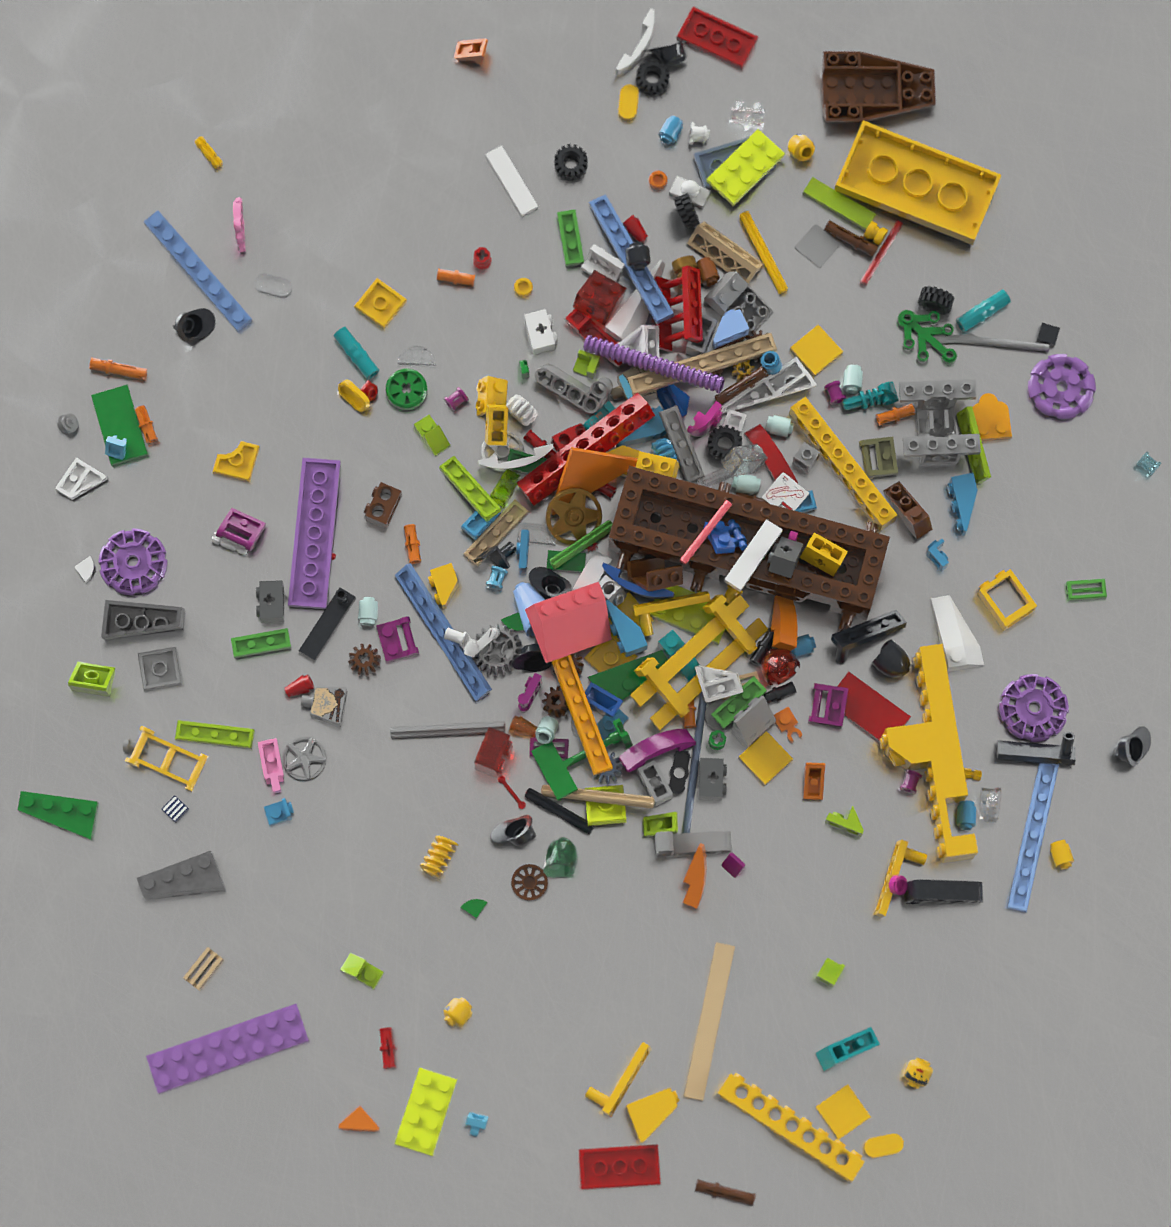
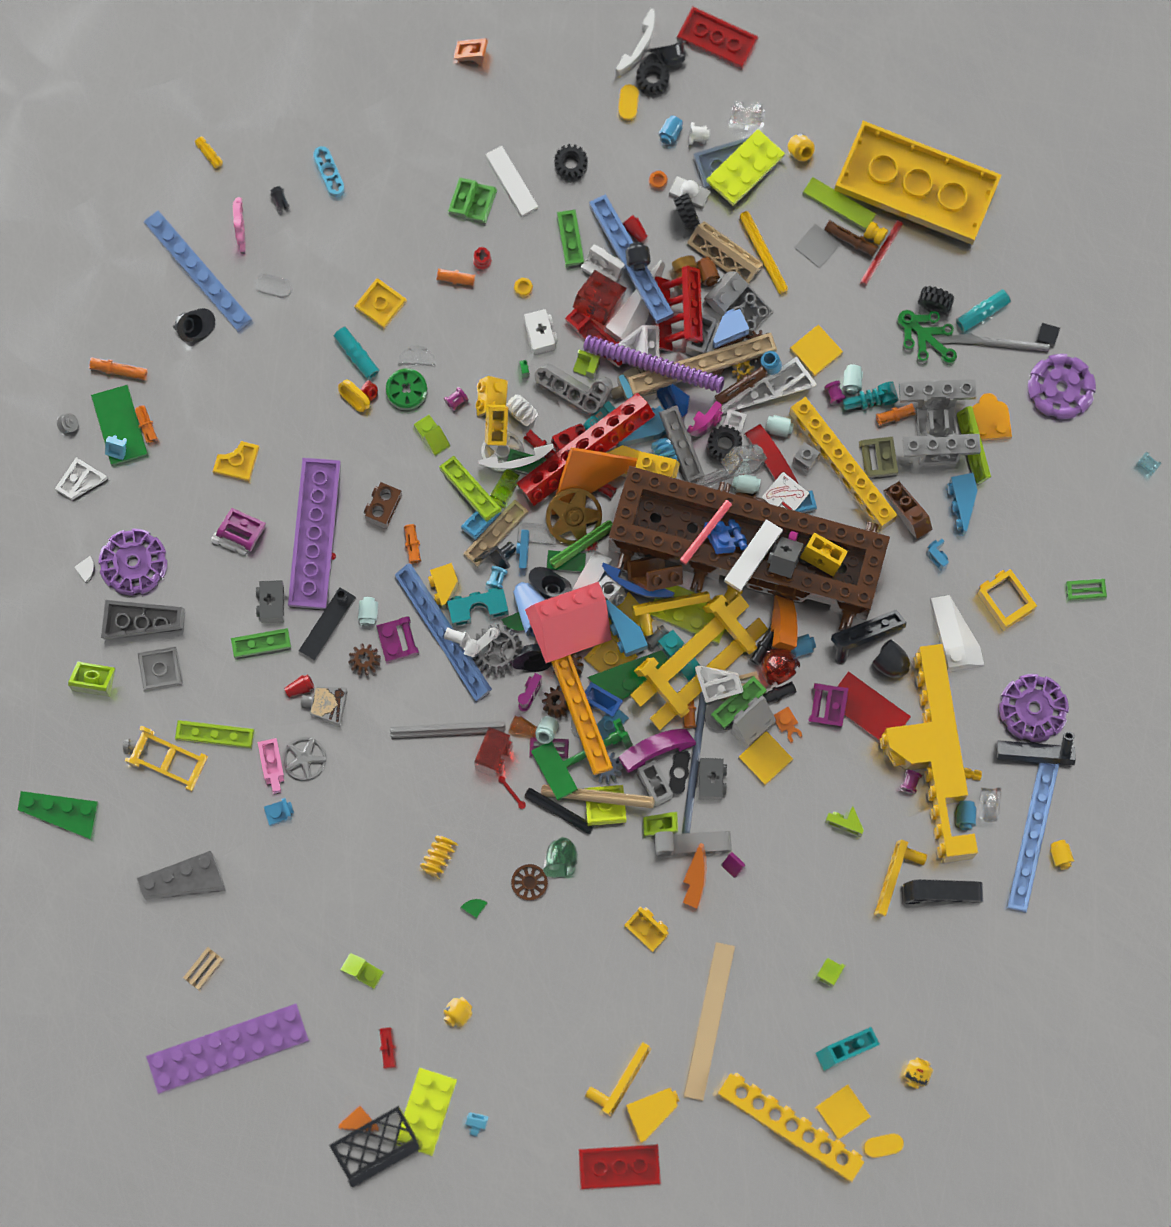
(175, 808): tile -> none
(279, 197): none -> black pin
(330, 164): none -> medium azure beam
(383, 1162): none -> black fence
(472, 200): none -> bright green slope
(493, 601): none -> teal arch
(516, 831): black piece -> none
(647, 929): none -> yellow bracket
(653, 640): none -> light grey pin
(718, 733): green bush -> none
(725, 1192): reddish brown pin -> none
(814, 781): orange slope -> none
(872, 87): reddish brown wedge -> none
(898, 885): dark pink tile -> none
(1134, 746): black piece -> none

